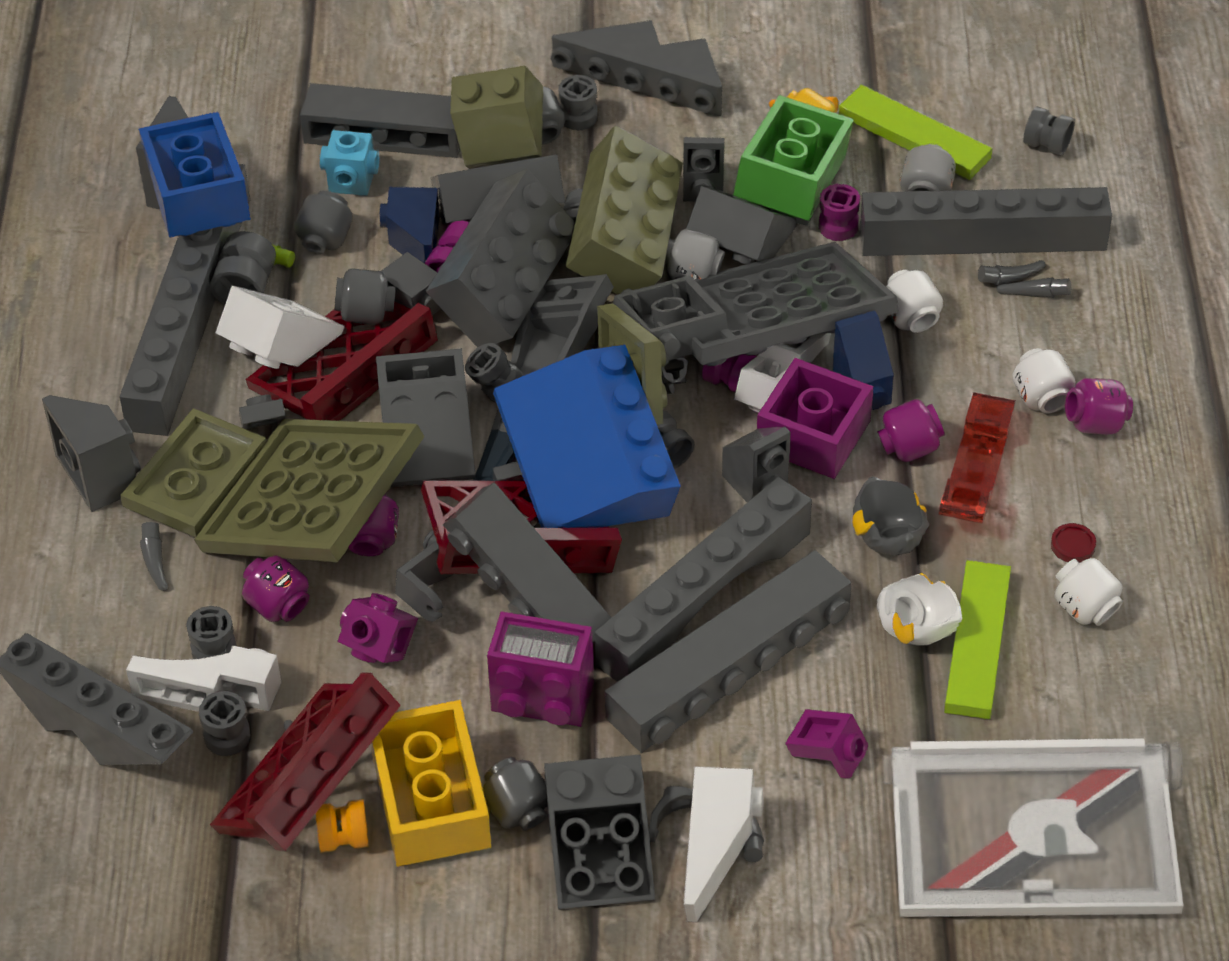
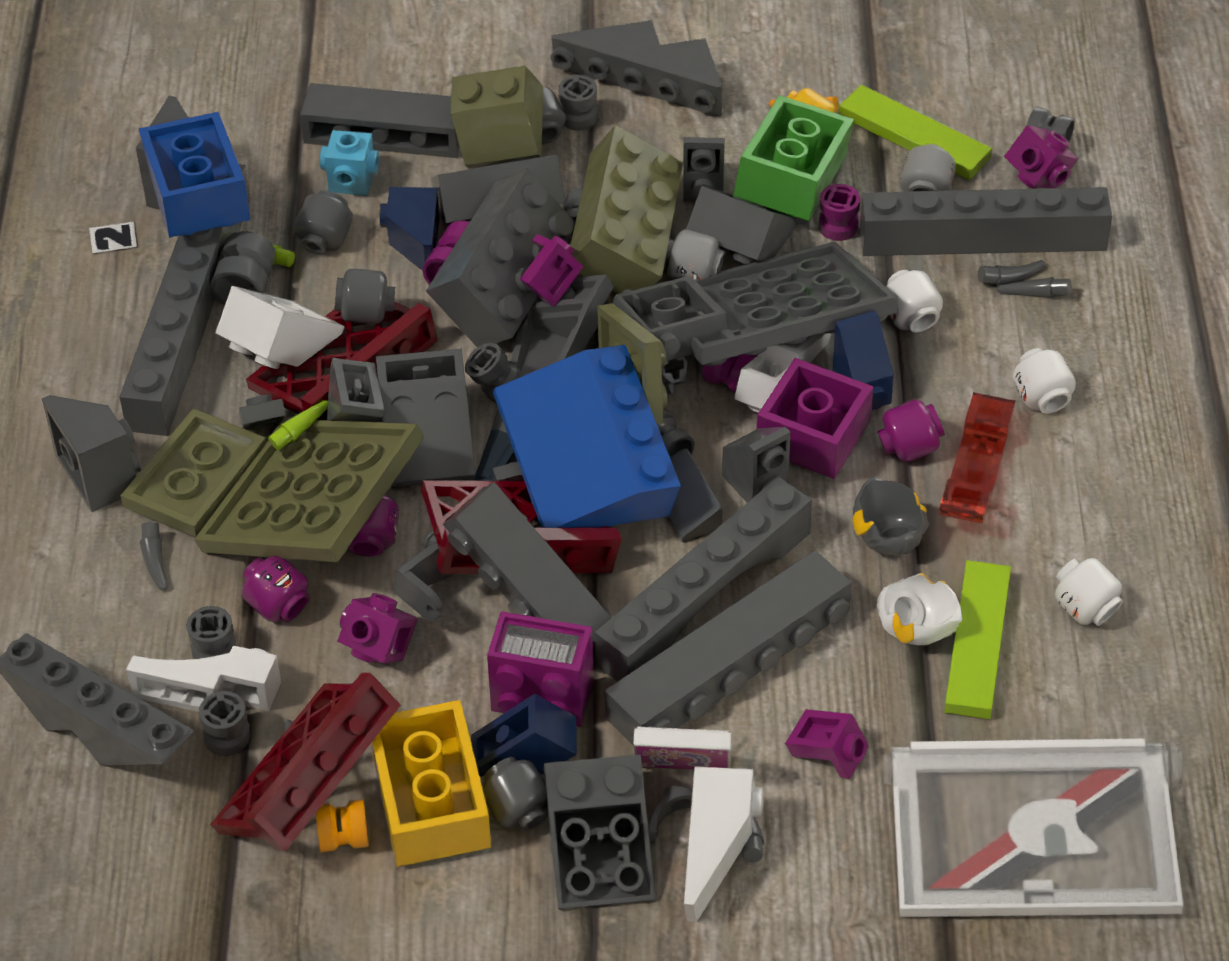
(113, 237): none -> sticker
(297, 425): none -> lime helmet
(354, 392): none -> dark grey slope
(411, 281): dark grey brick -> none
(529, 732): none -> dark blue slope
(551, 269): none -> magenta bracket
(682, 748): none -> tile
(696, 506): none -> dark grey slope
(1041, 158): none -> magenta brick
(1073, 542): dark red piece -> none
(1098, 406): magenta head -> none

